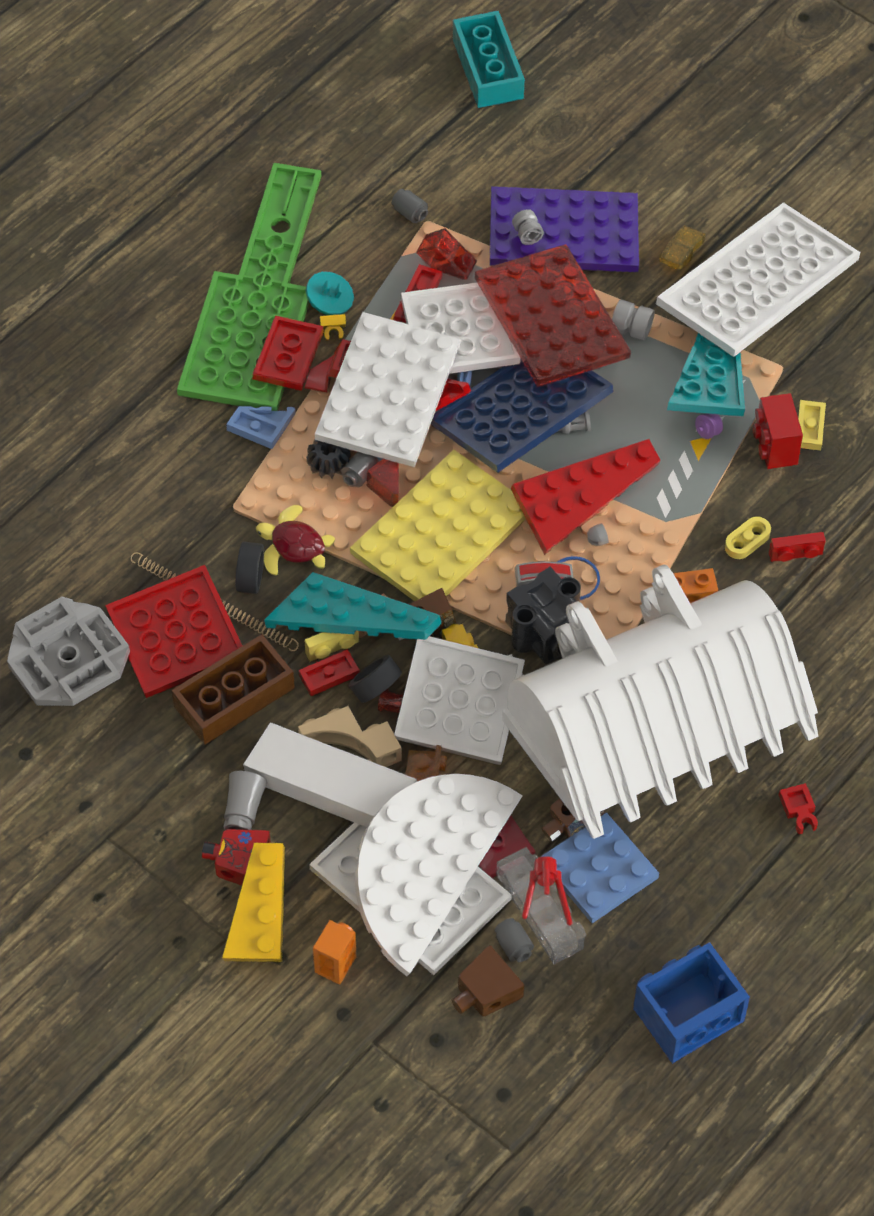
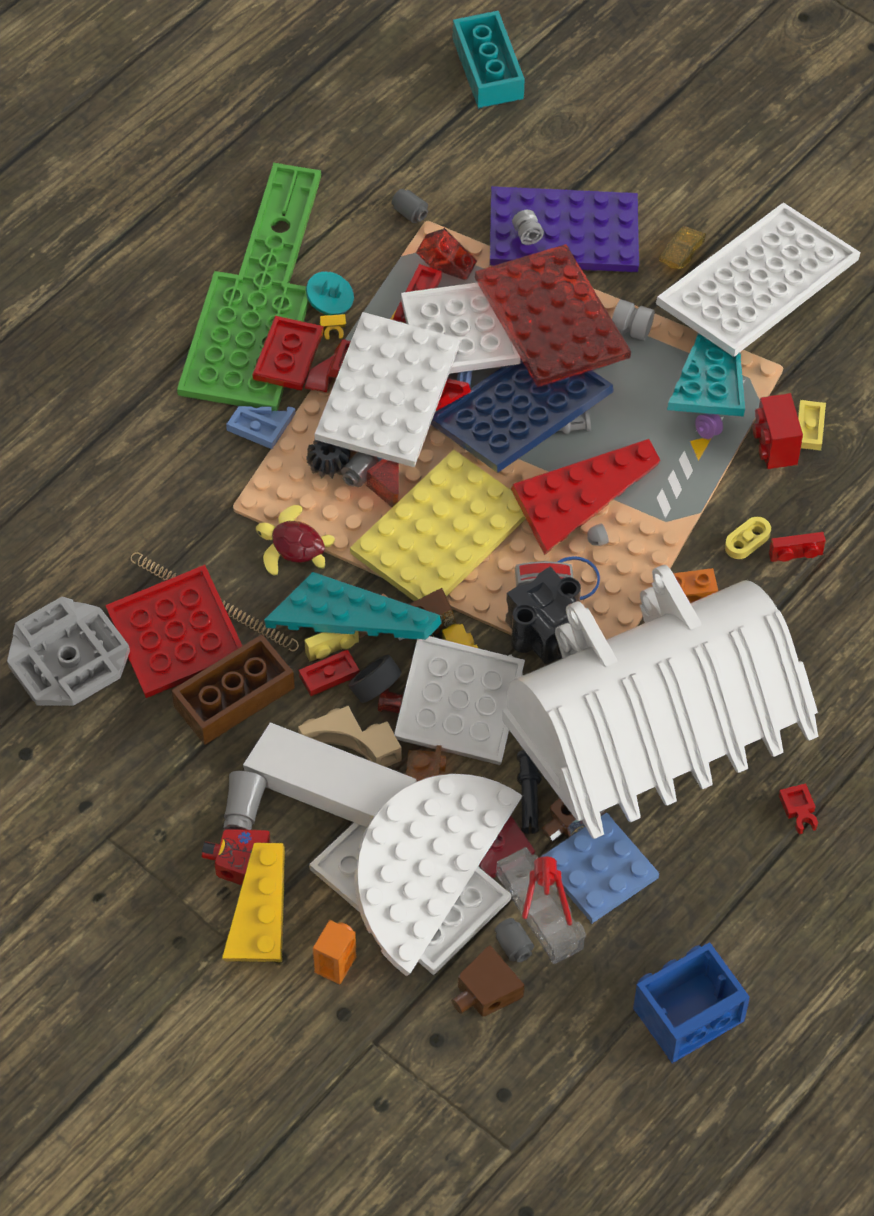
(249, 567): black tyre -> none
(529, 779): none -> black pin

